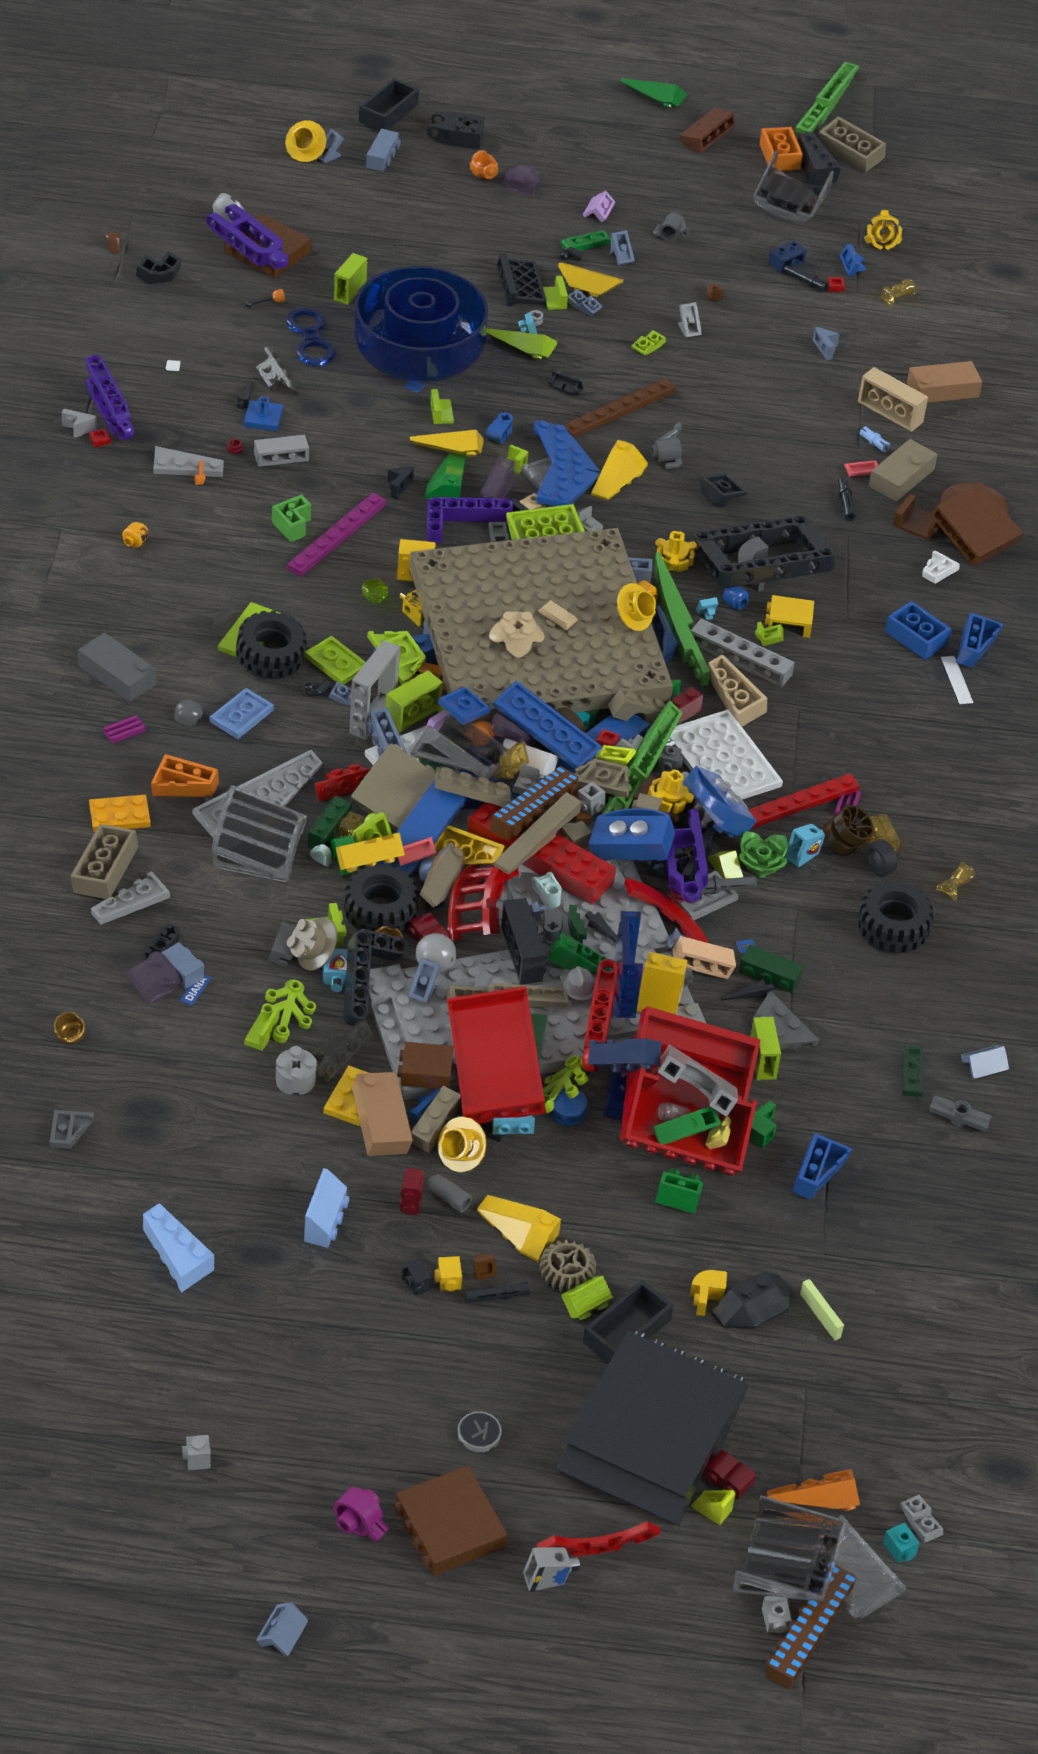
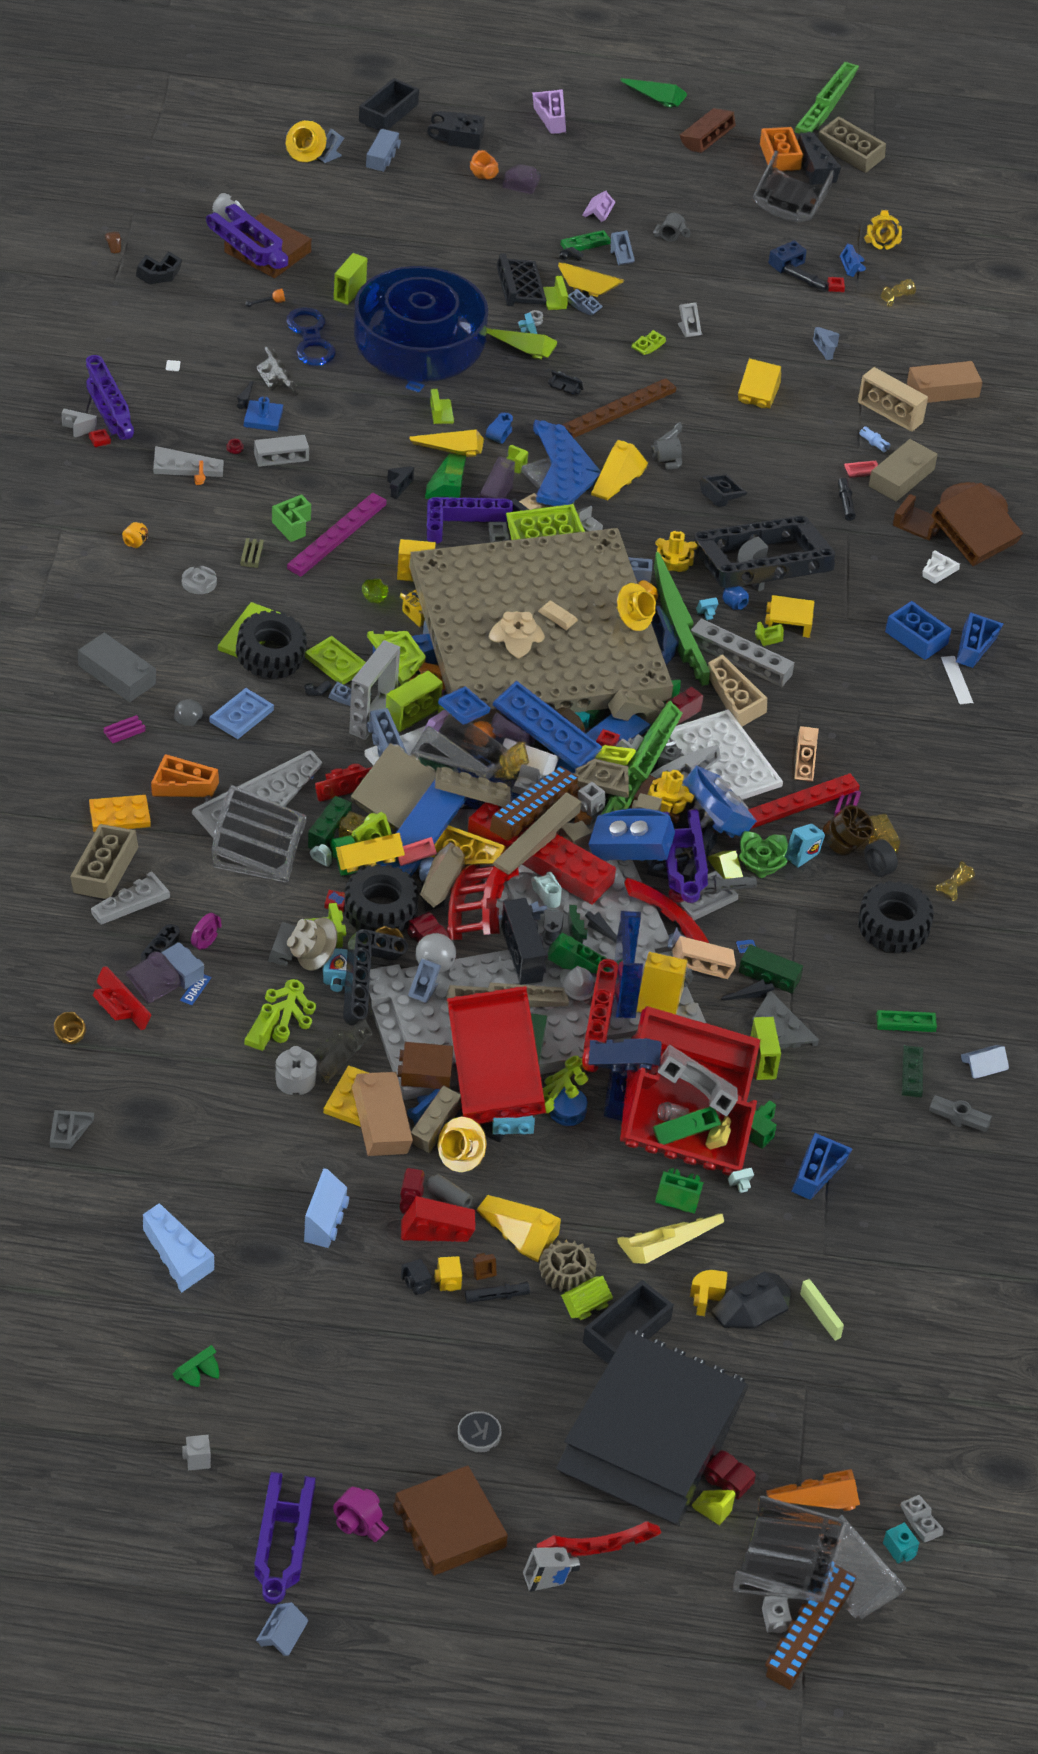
(119, 1000): none -> red bracket
(199, 580): none -> light grey tile
(203, 1360): none -> green tile
(205, 931): none -> magenta tile
(253, 544): none -> olive tile
(275, 1510): none -> dark purple piece
(335, 897): none -> red tile
(437, 1221): none -> red wedge
(551, 109): none -> lavender wedge
(652, 1244): none -> light yellow wedge
(703, 758): none -> light grey slope
(714, 292): reddish brown hair -> none
(741, 1179): none -> light aqua tile
(760, 383): none -> yellow slope
(806, 753): none -> light nougat slope
(906, 1021): none -> green tile

